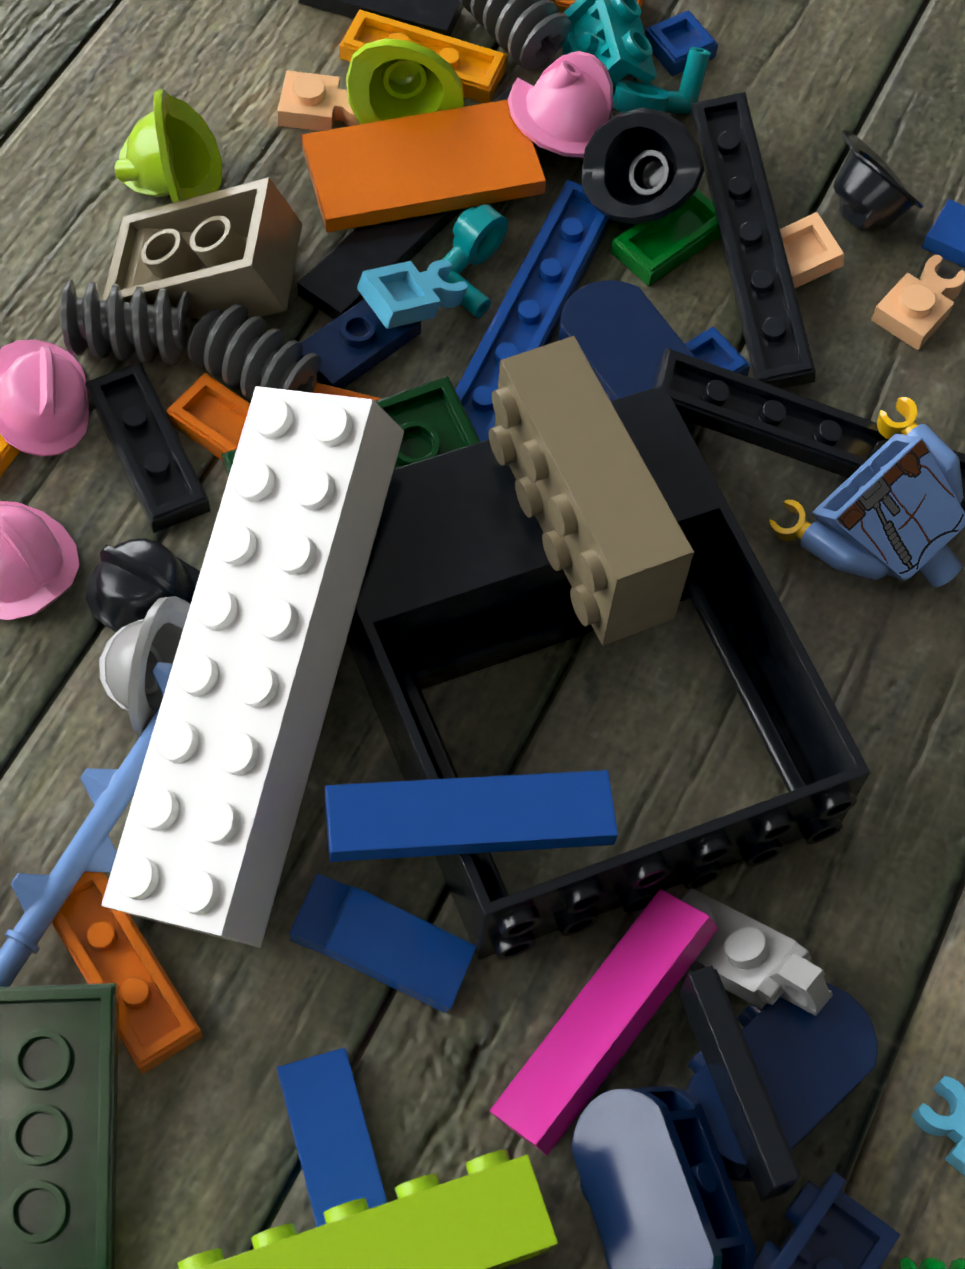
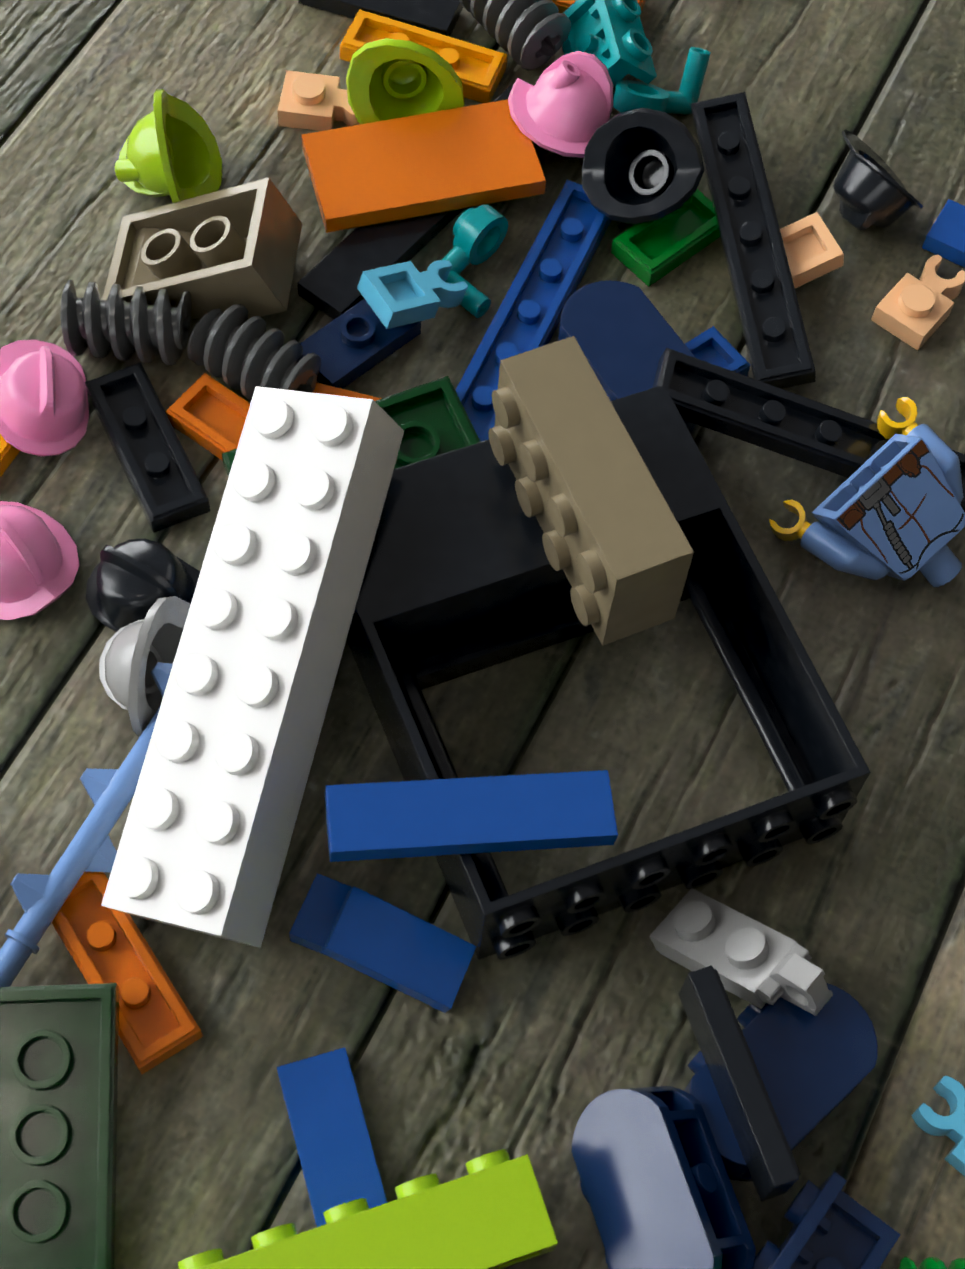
(603, 1021): dark pink tile -> none
(675, 36): blue tile -> none

